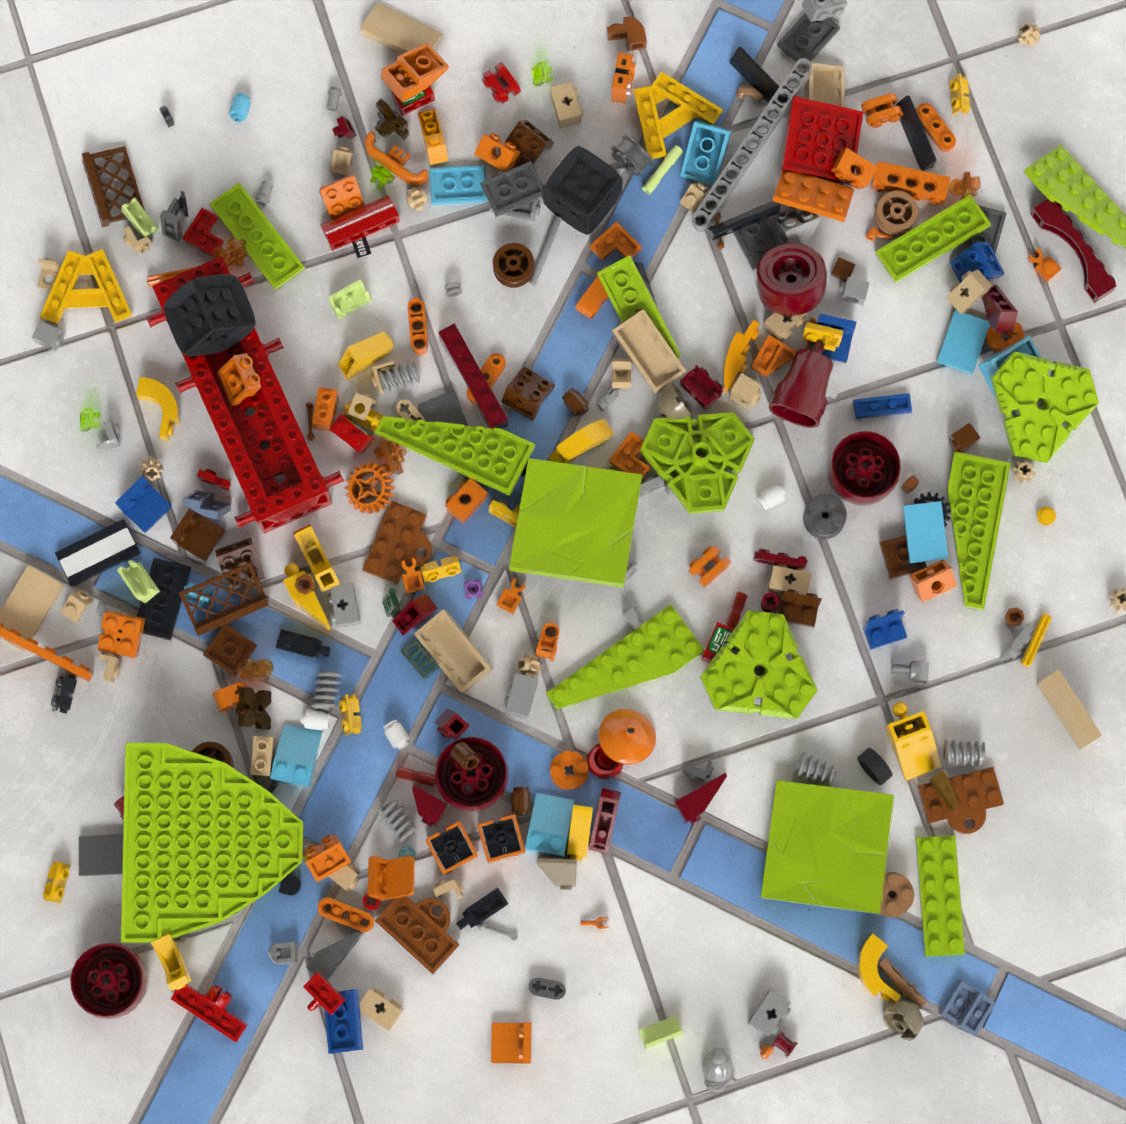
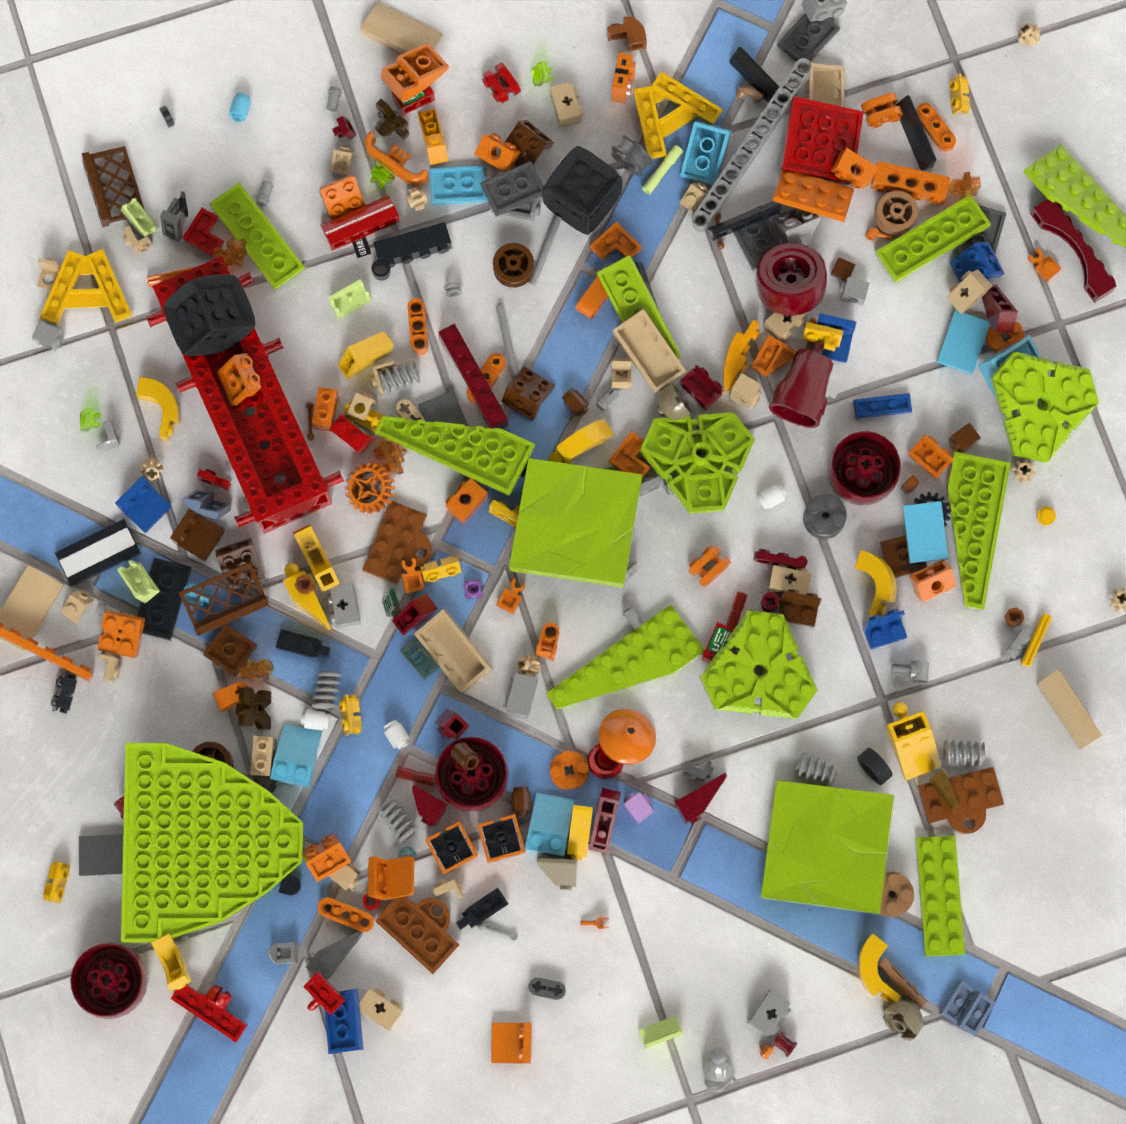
(410, 246): none -> black hinge
(507, 341): none -> light grey bar
(638, 806): none -> lavender brick
(884, 579): none -> yellow arch
(930, 456): none -> orange bracket

